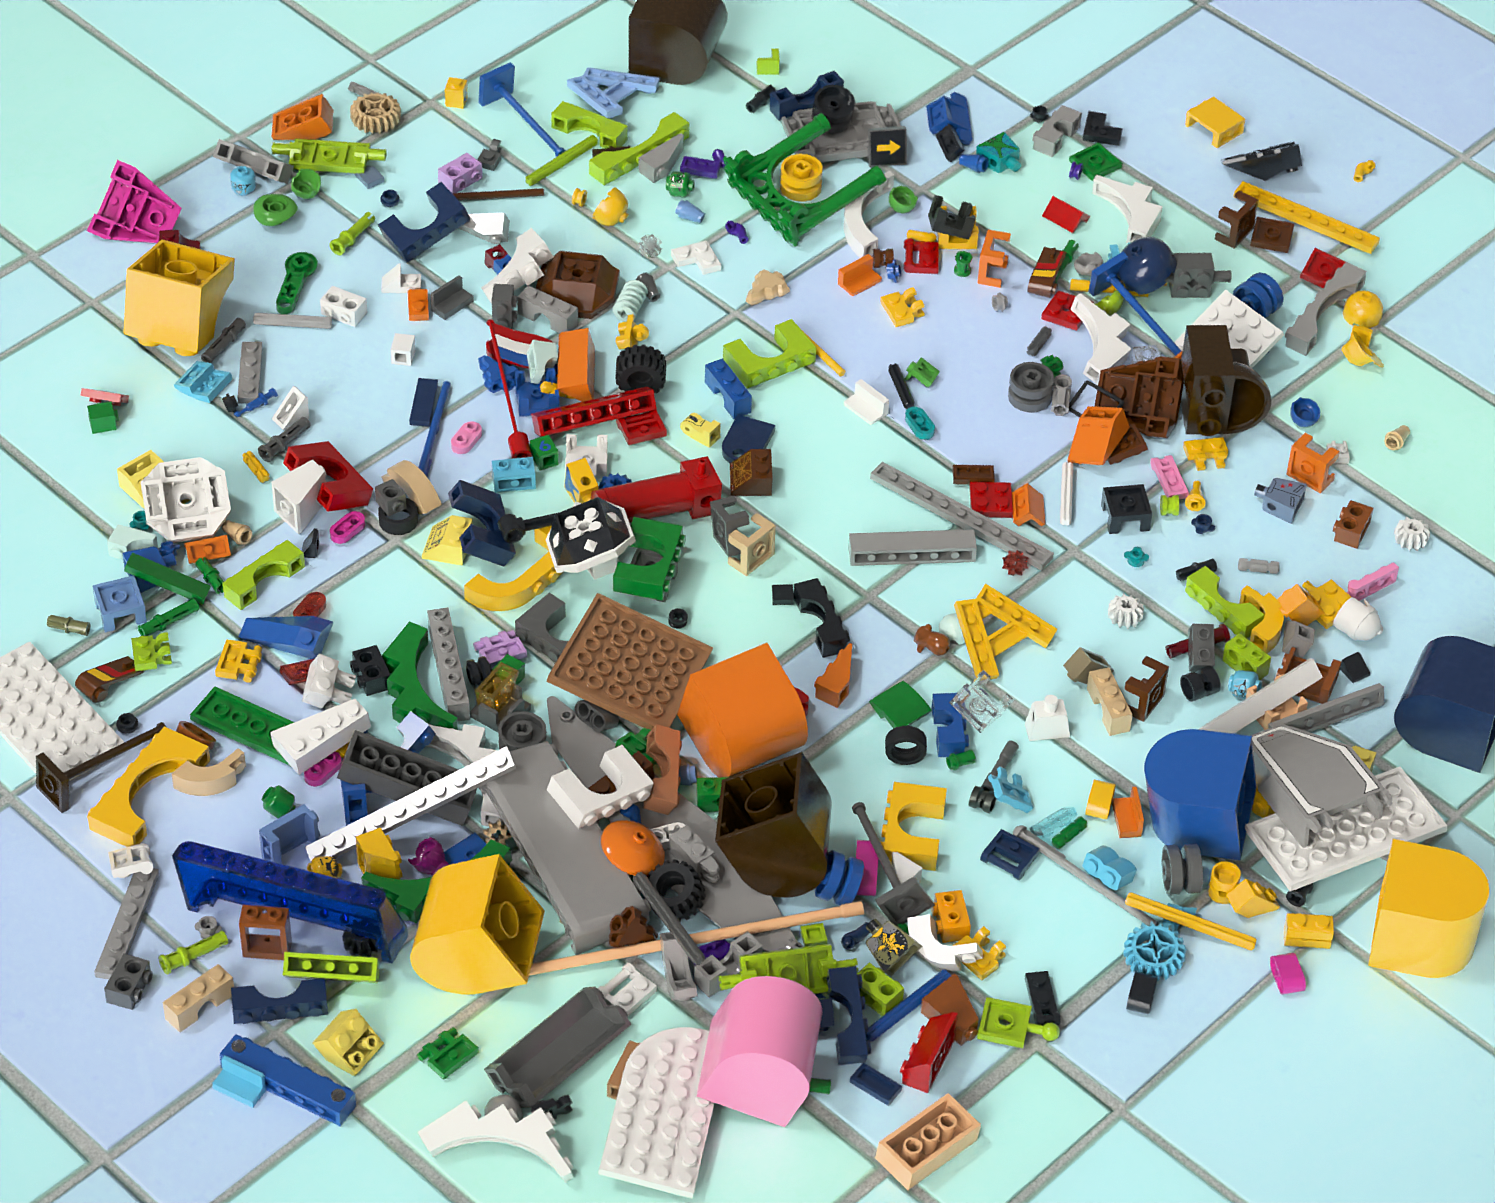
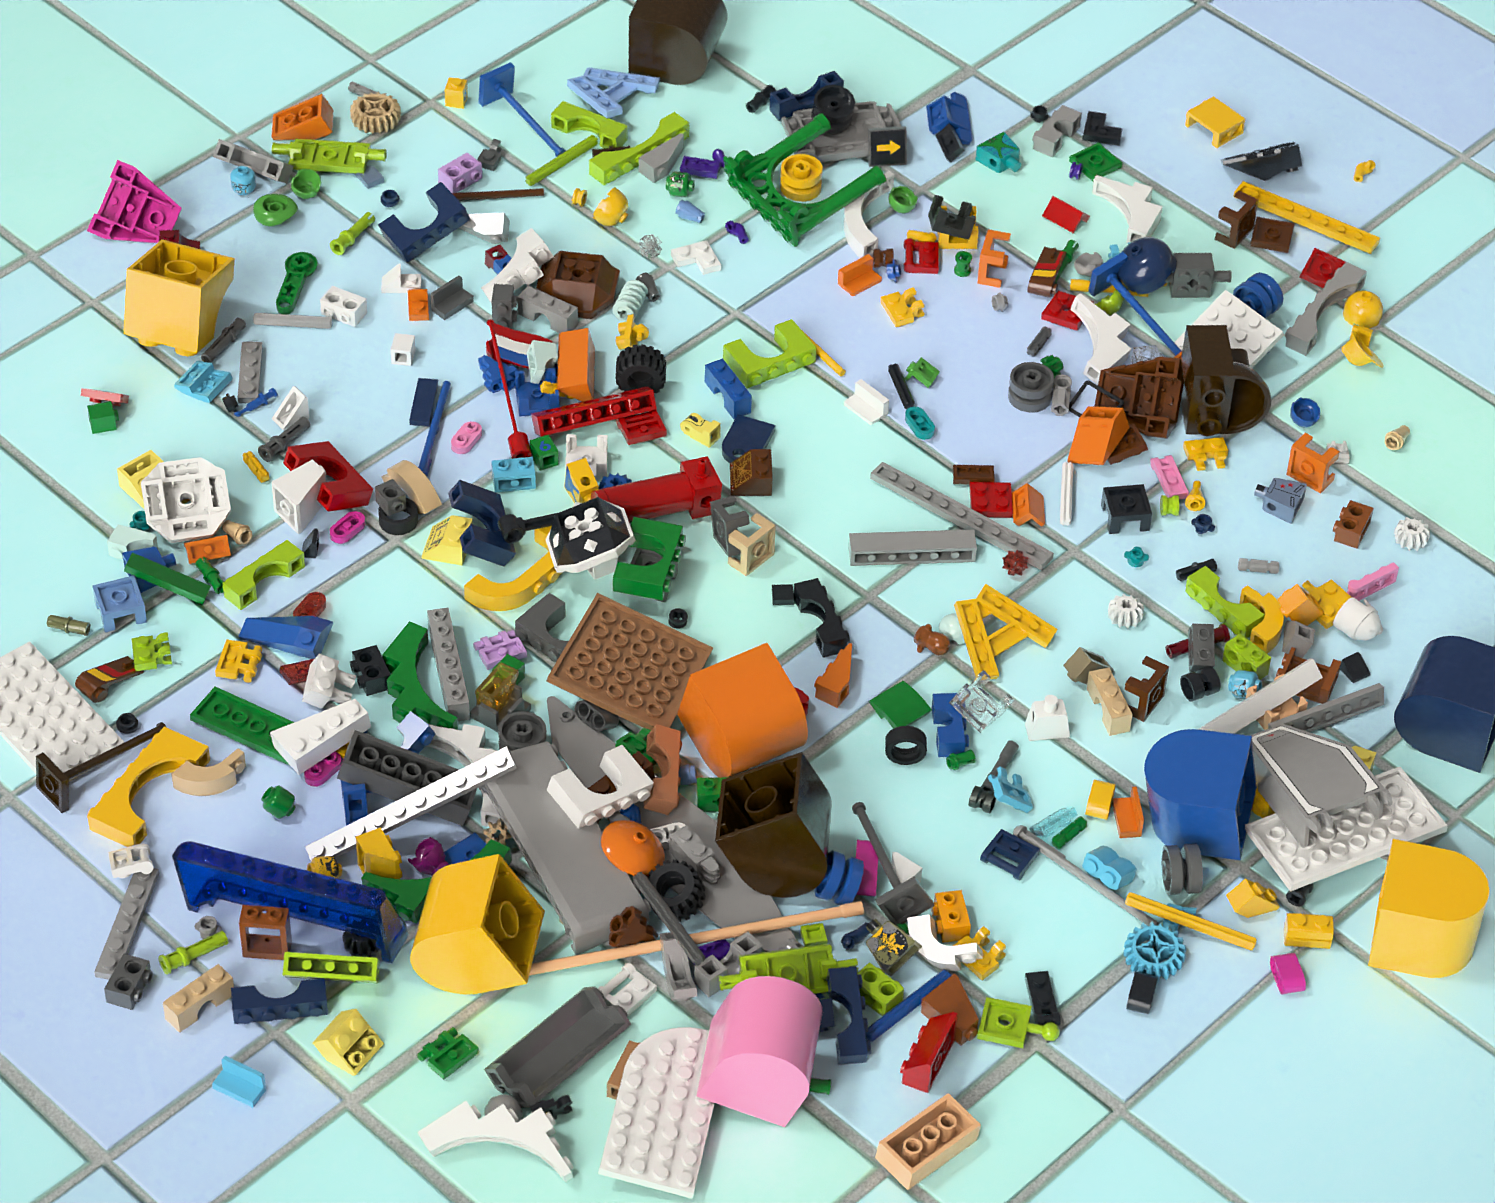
(160, 622): green pin -> none
(168, 548): blue plate -> none
(194, 732): dark orange plate -> none
(288, 833): medium blue panel -> none
(294, 1082): blue piece -> none
(477, 671): black wheel -> none
(766, 287): tan rock -> none
(769, 66): lime panel -> none
(876, 1084): dark blue tile -> none
(910, 801): yellow arch -> none
(977, 163): blue cone -> none
(1223, 879): yellow wheel -> none

